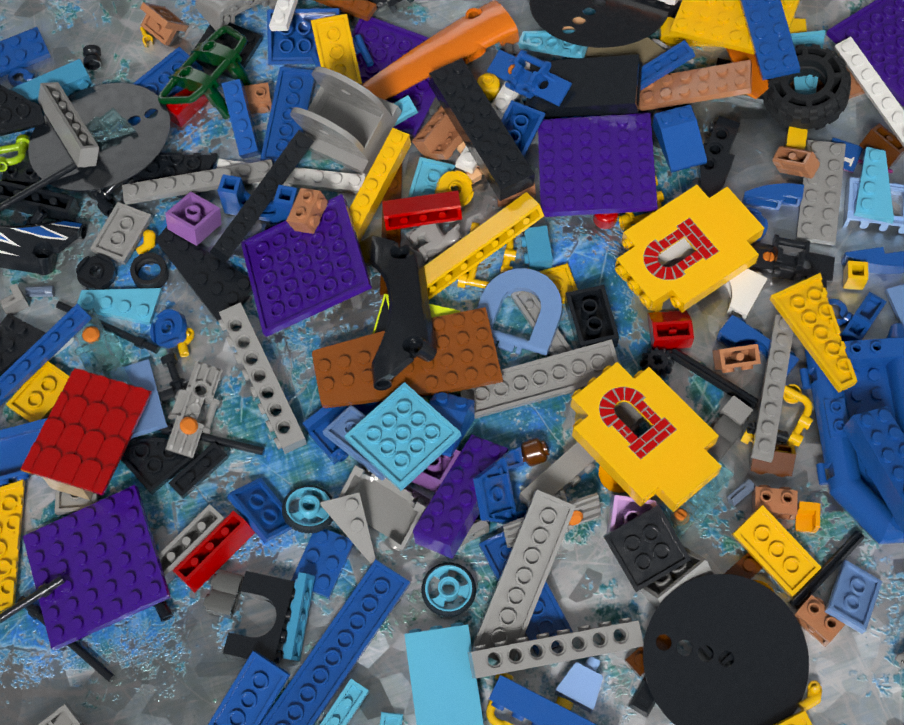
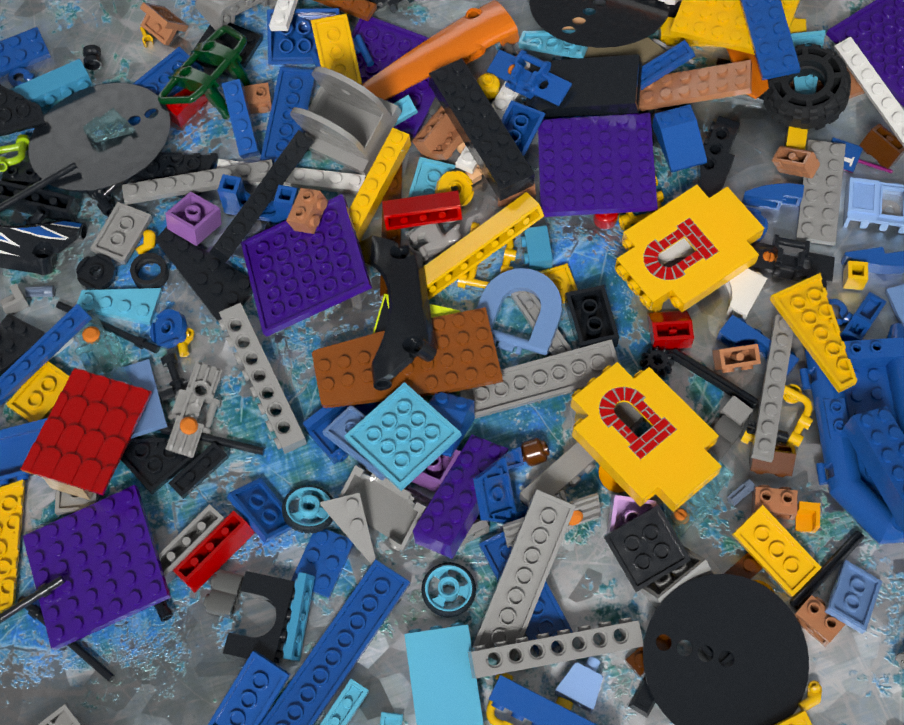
(68, 124): light grey brick -> none
(874, 190): medium azure wing -> none

